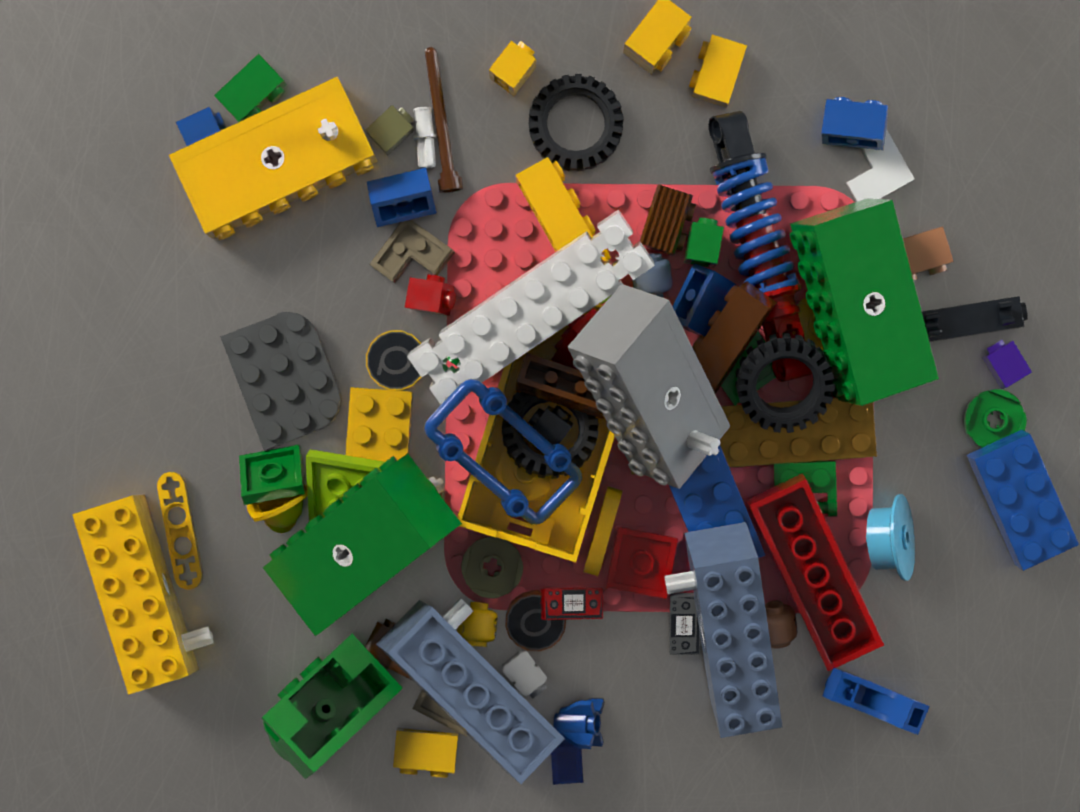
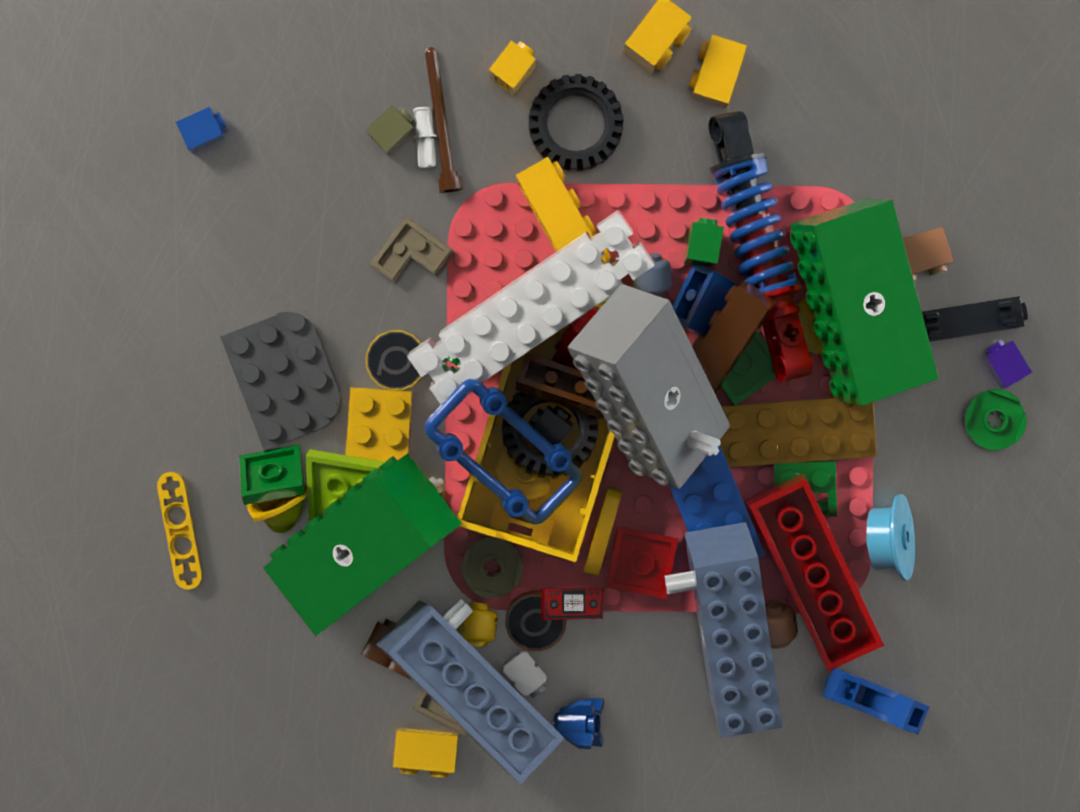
(137, 594): yellow piece -> none
(233, 174): yellow piece -> none
(251, 89): green brick -> none
(328, 705): green brick -> none
(401, 197): blue brick -> none
(430, 295): red brick -> none
(567, 764): clear blue brick -> none
(666, 220): reddish brown brick -> none
(683, 625): tile -> none
(778, 349): black tyre -> none
(855, 123): blue brick -> none
(887, 173): white tile -> none
(1022, 499): blue brick -> none

